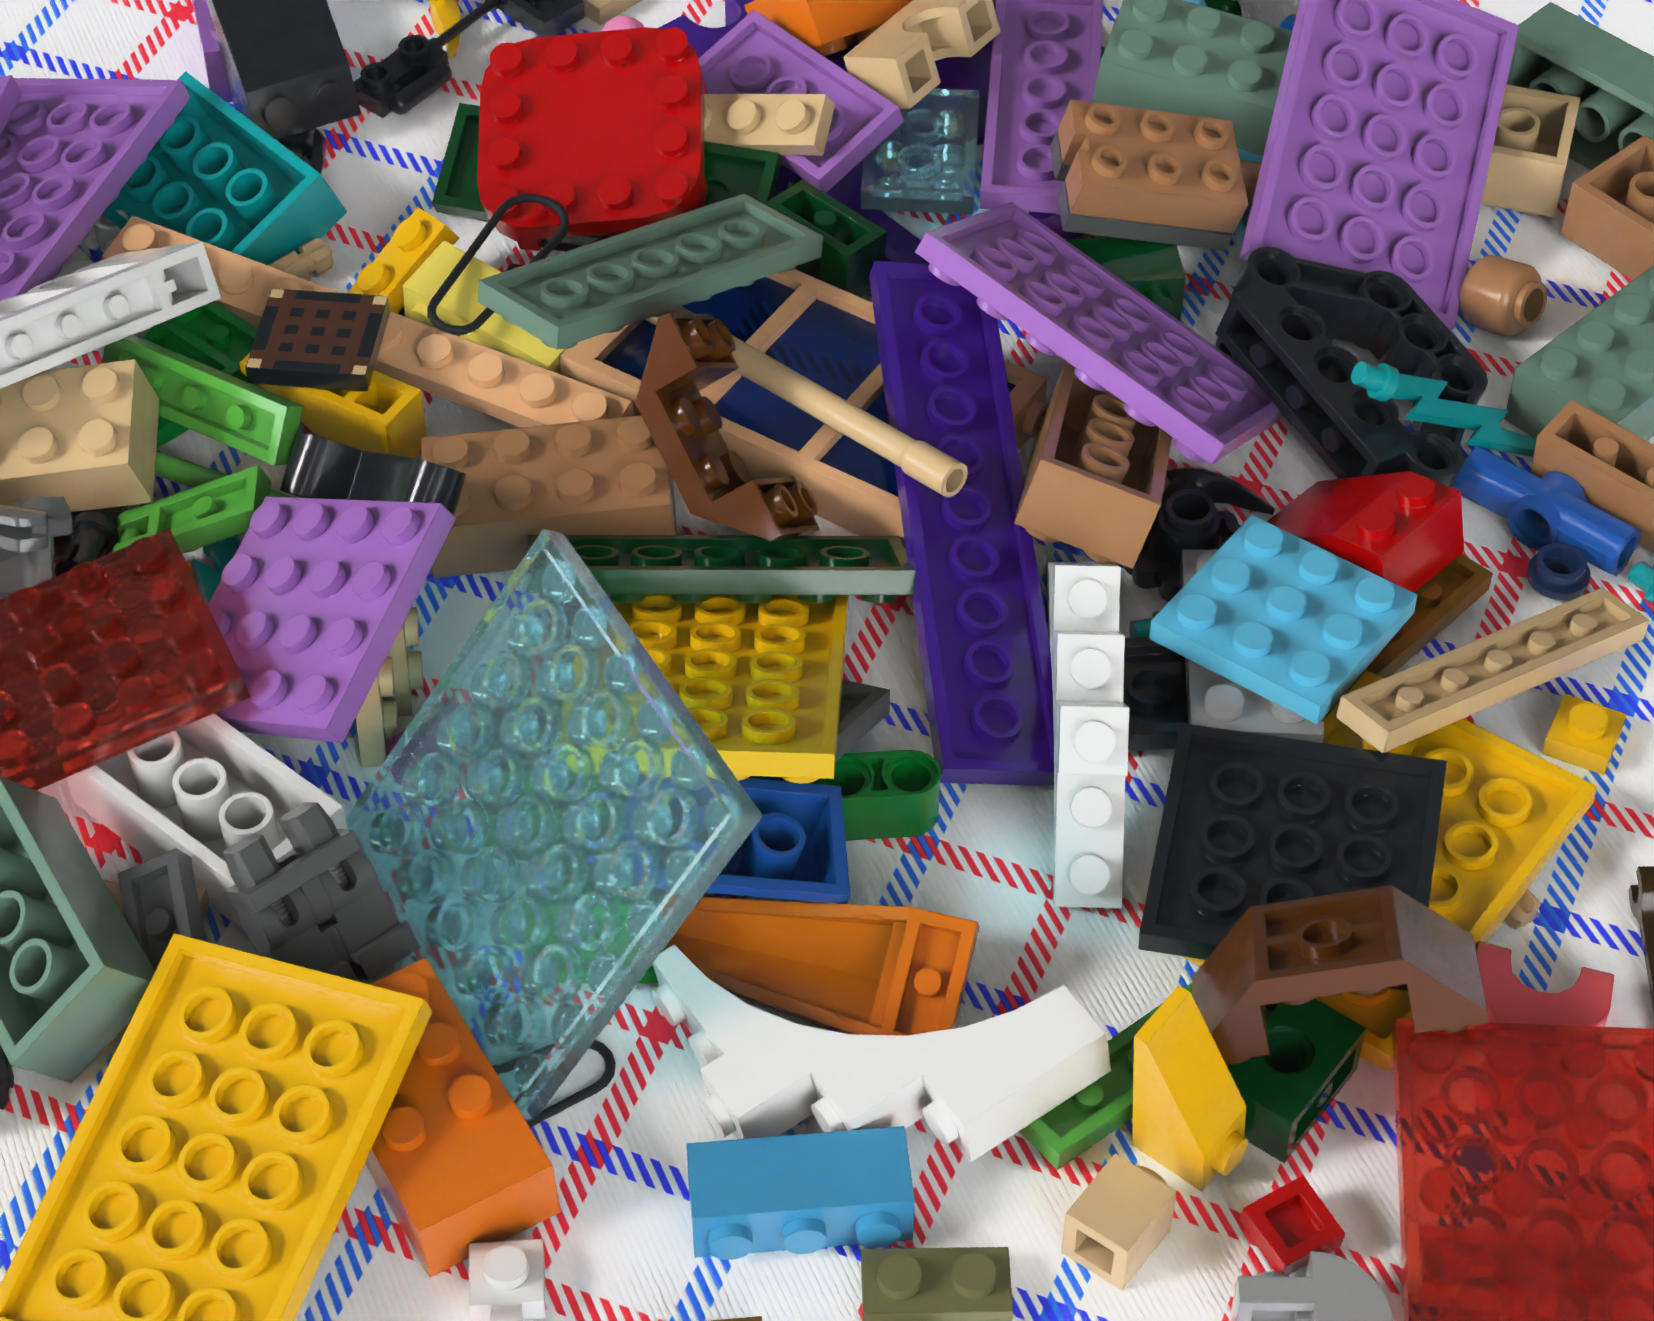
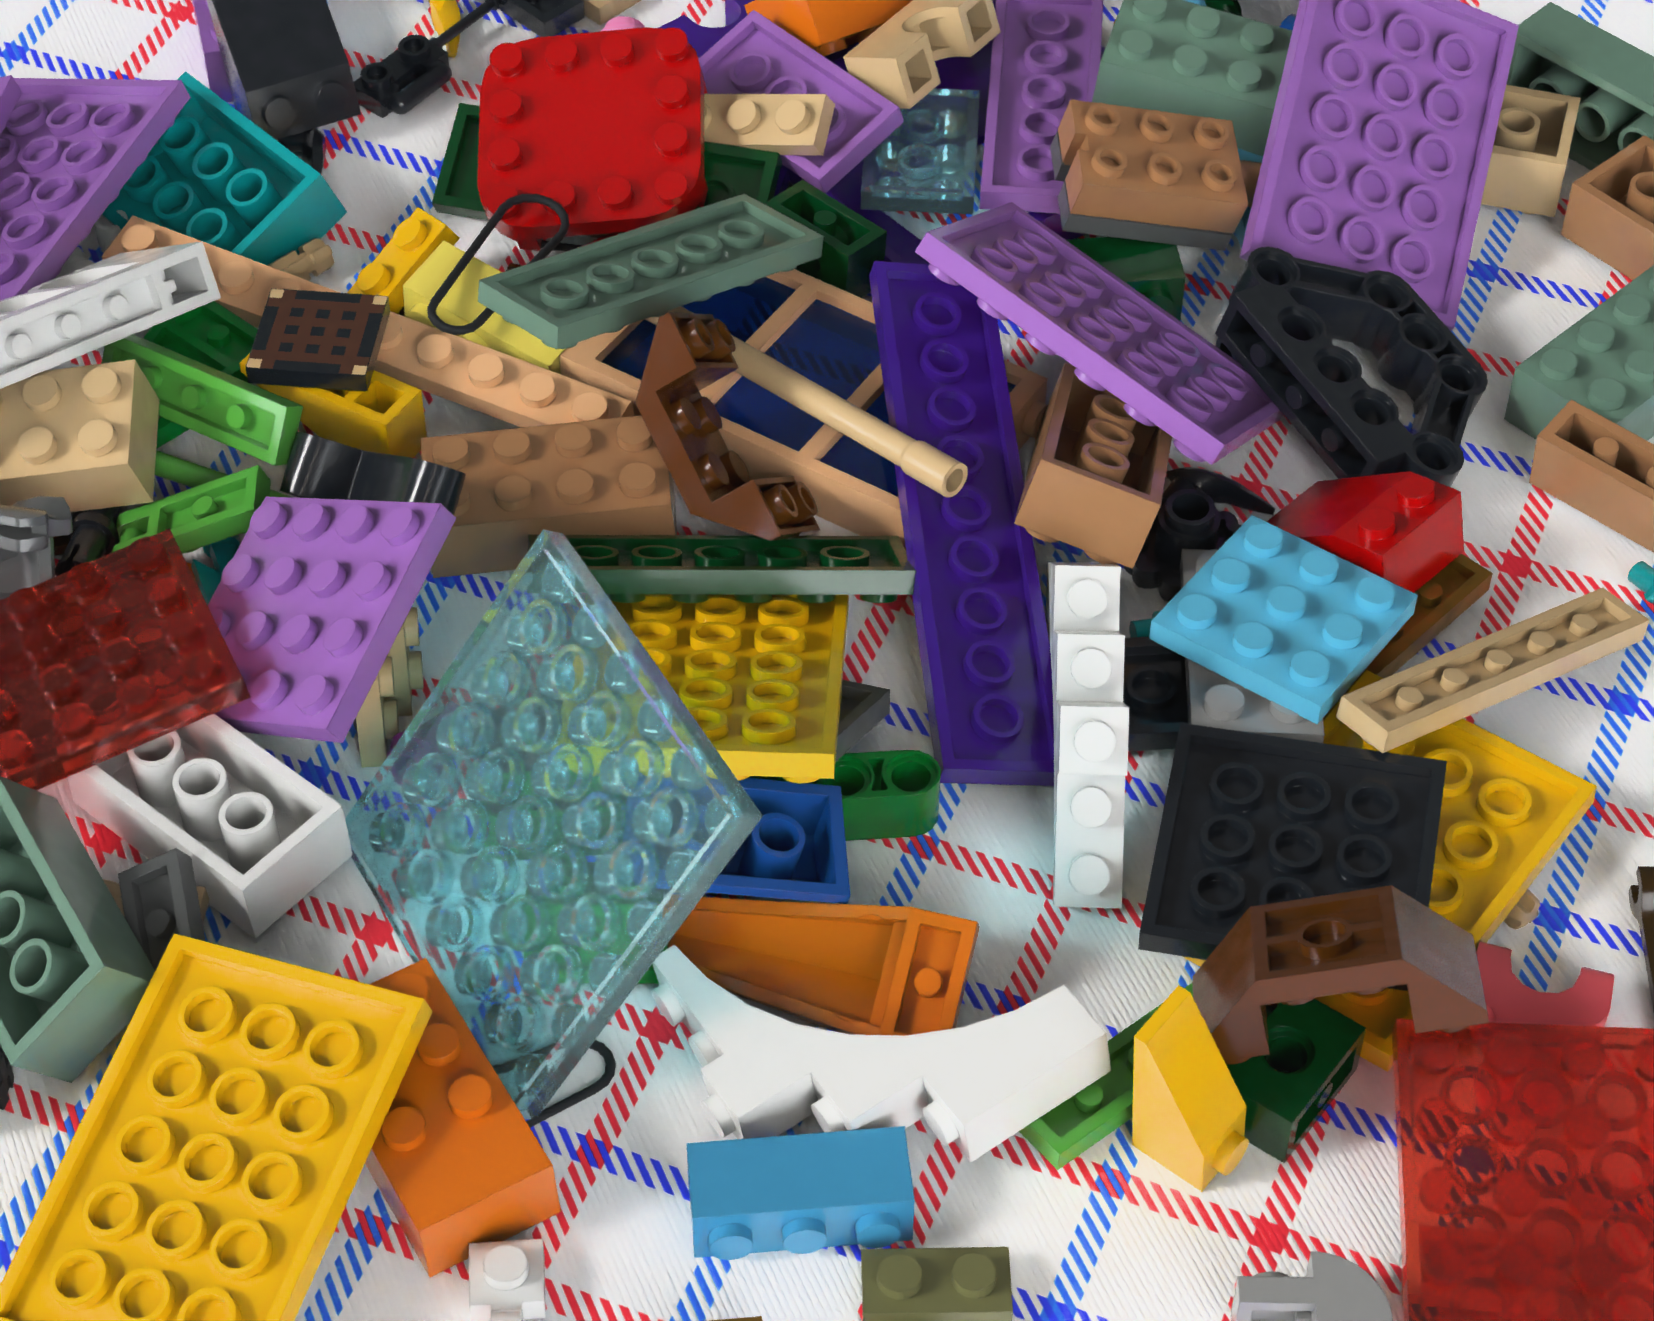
(322, 919): dark grey hips -> none
(1118, 1221): tan brick -> none
(1291, 1225): red plate -> none
(1386, 382): teal piece -> none
(1502, 296): medium nougat head -> none
(1547, 510): blue piece -> none
(1559, 572): dark blue plate -> none
(1584, 734): yellow plate -> none

